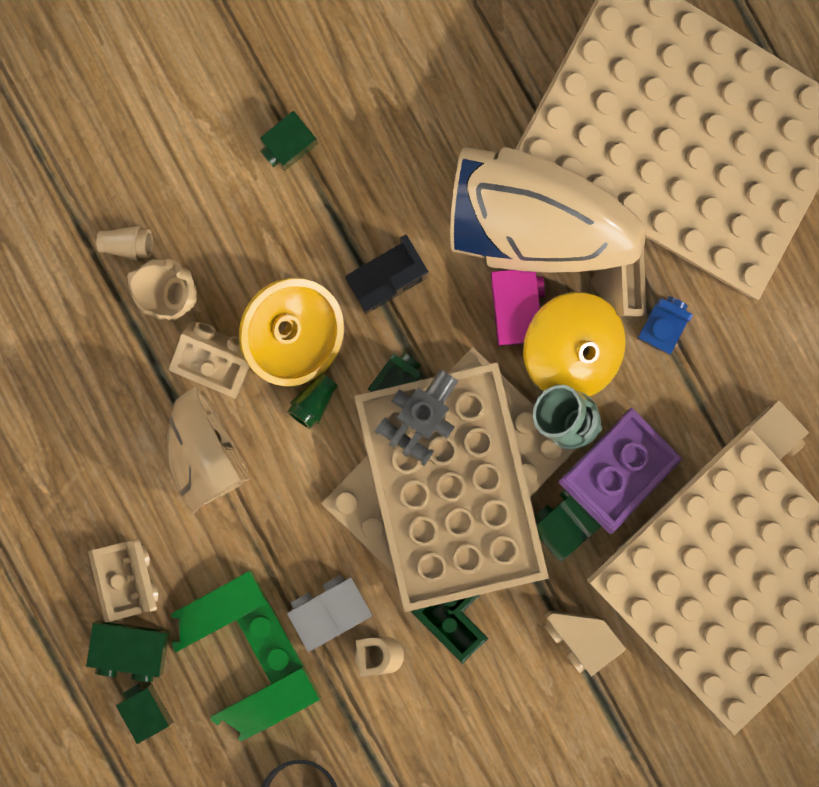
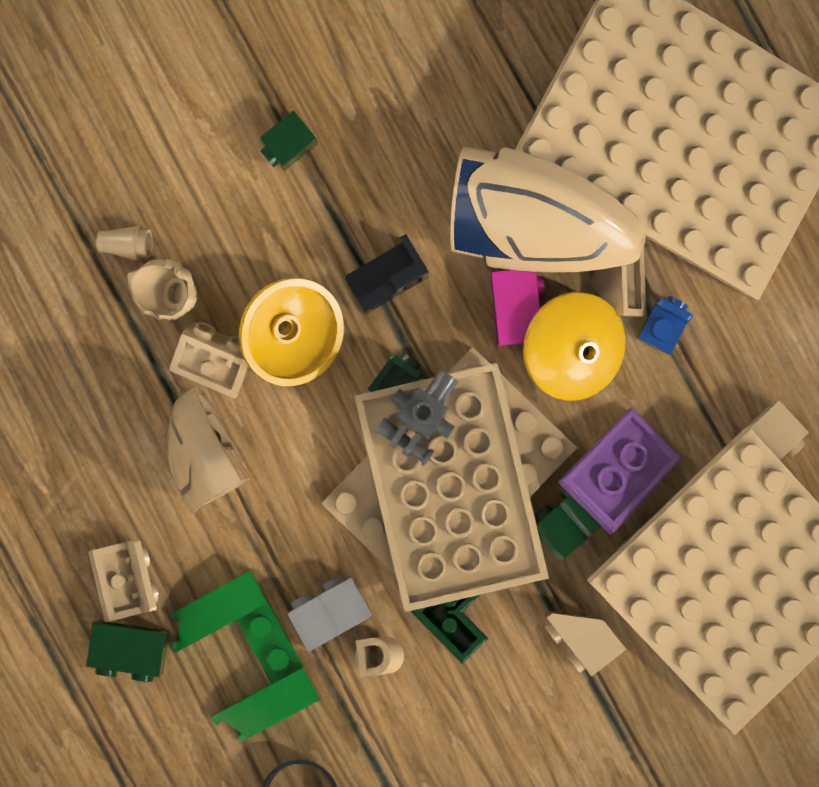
(143, 712): dark green brick -> none
(312, 401): dark green cone -> none
(569, 412): sand green helmet -> none

